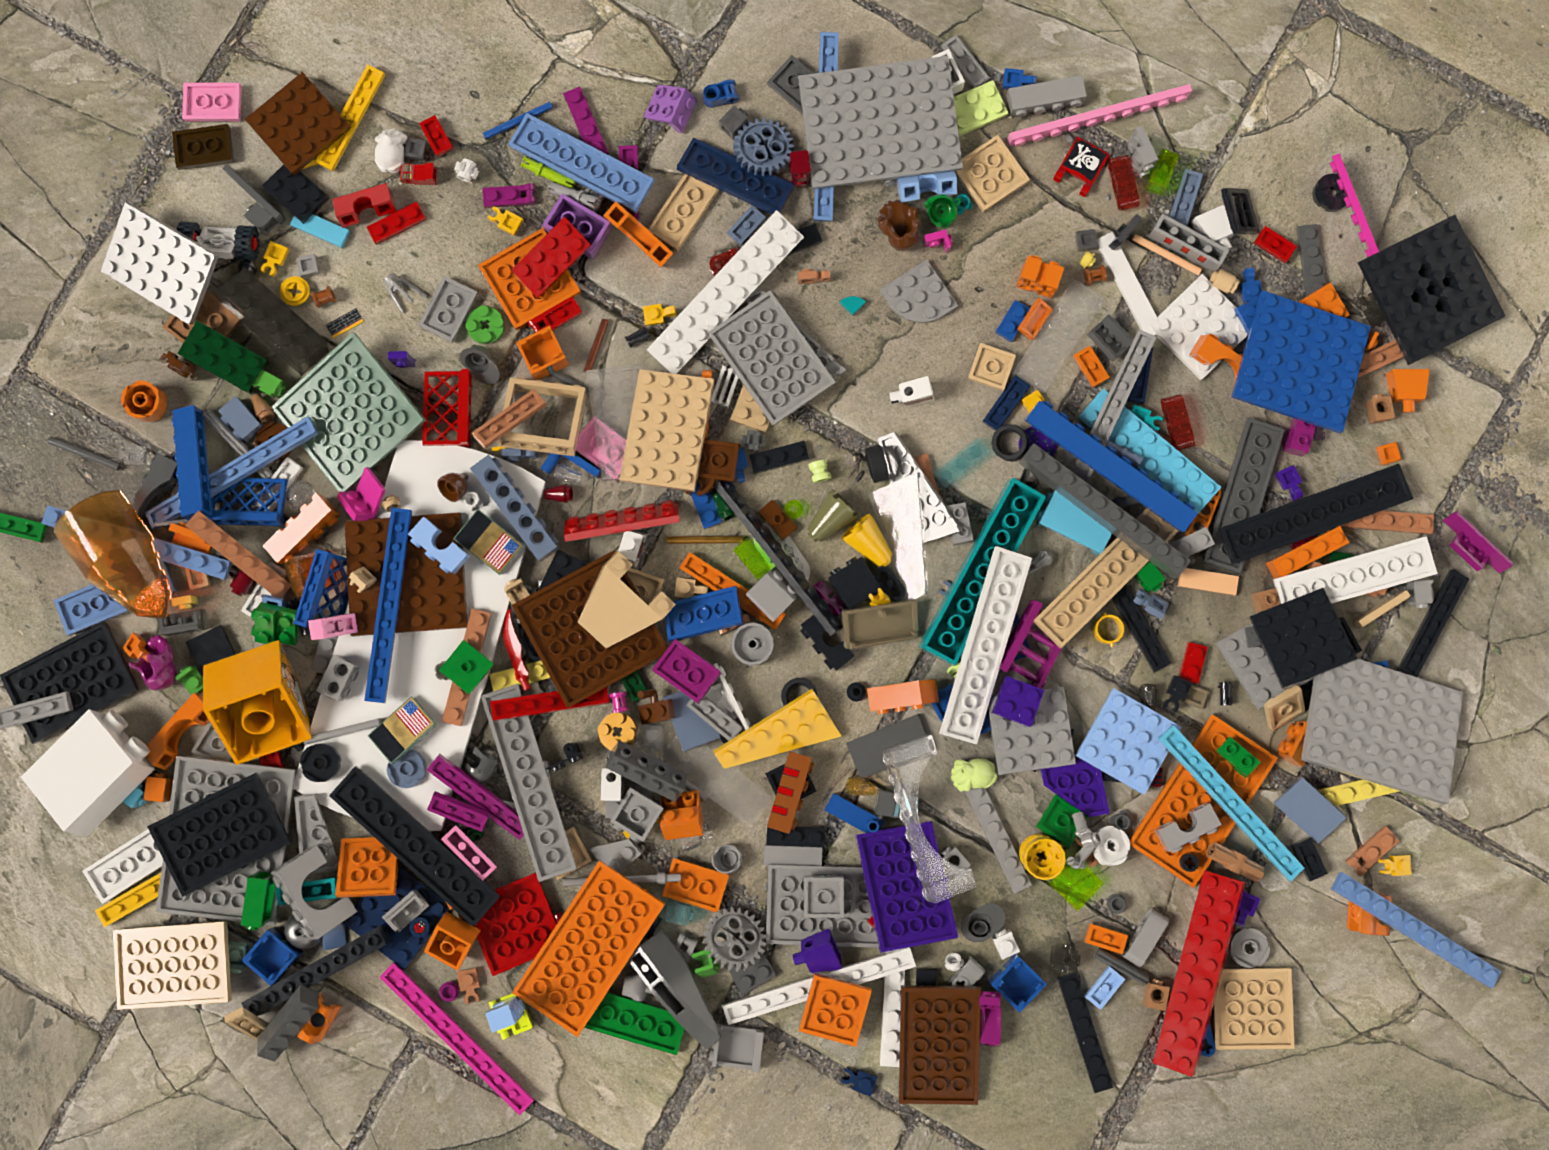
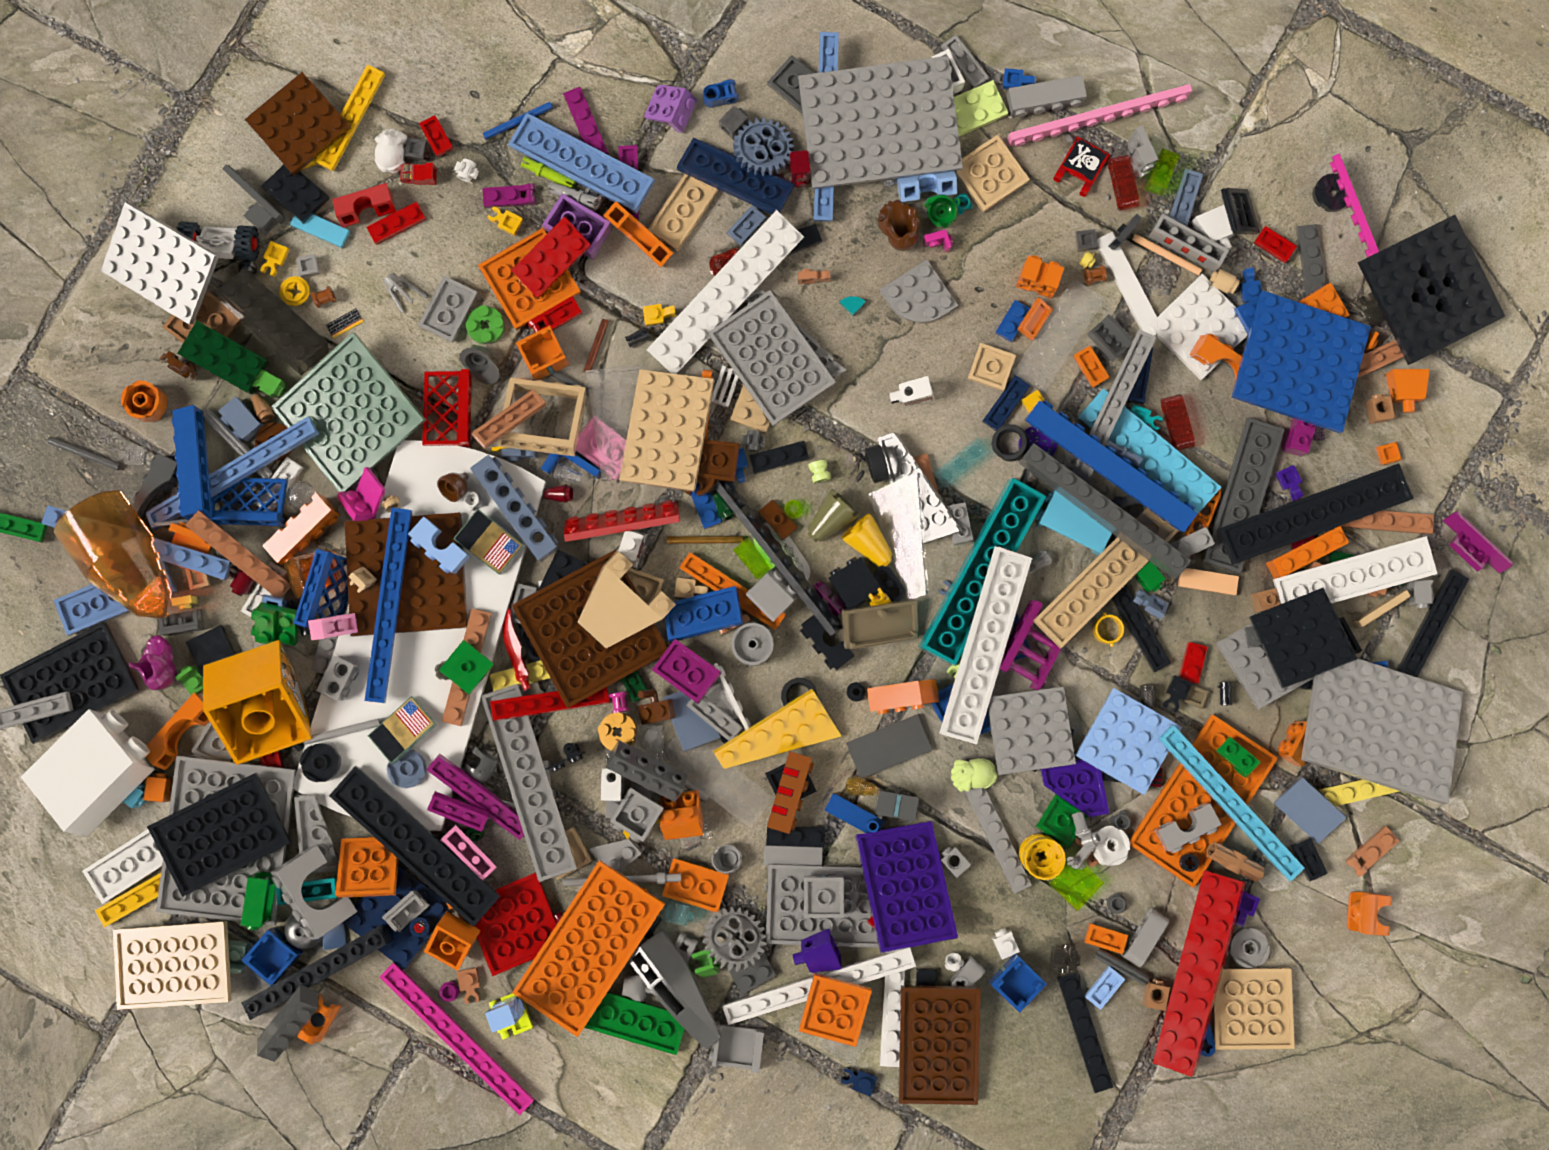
(135, 647): orange plate -> none
(202, 146): dark brown plate -> none
(212, 102): bright pink plate -> none
(246, 1022): tan tile -> none
(401, 359): dark purple plate -> none
(515, 590): tan bracket -> none
(906, 766): clear arch -> none
(983, 923): dark grey piece -> none
(991, 1018): magenta arch -> none
(1017, 701): dark purple brick -> none
(1284, 707): tan plate -> none
(1397, 865): yellow plate -> none
(1415, 930): medium blue plate -> none

